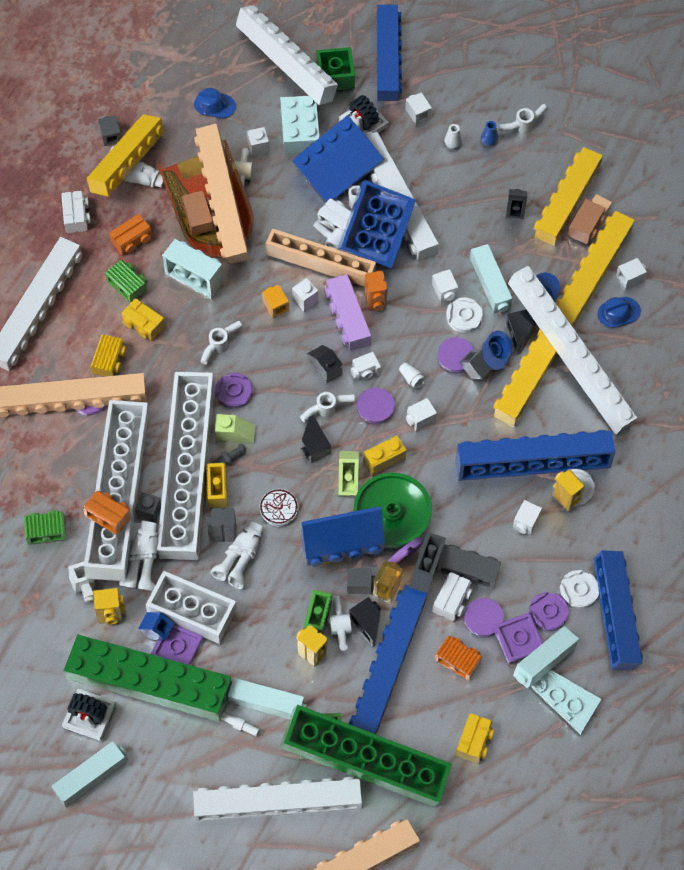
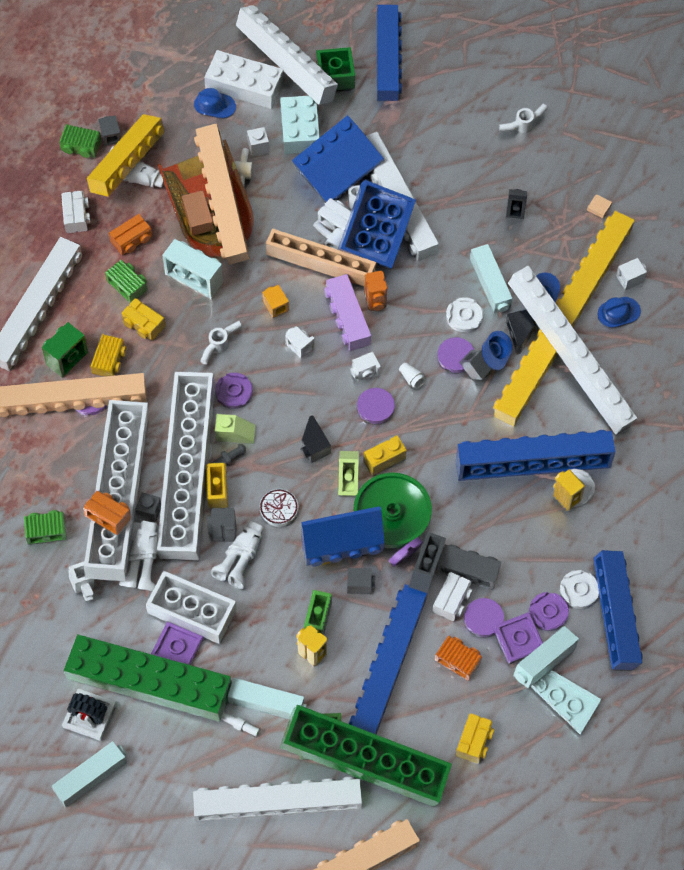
(64, 349): none -> green brick
(80, 141): none -> bright green brick
(109, 606): yellow brick -> none
(156, 626): blue brick -> none
(244, 79): none -> white brick
(299, 341): none -> white brick
(305, 294): white brick -> none
(326, 363): black slope -> none
(326, 411): white piece -> none
(340, 623): white piece -> none
(365, 116): plate -> none
(366, 618): black slope -> none
(387, 581): clear yellow brick -> none
(418, 108): white brick -> none
(421, 414): white brick -> none
(445, 285): white brick -> none
(453, 137): white cone -> none
(490, 135): blue cone -> none
(527, 517): white brick -> none
(568, 196): yellow brick -> none
(586, 221): nougat brick -> none

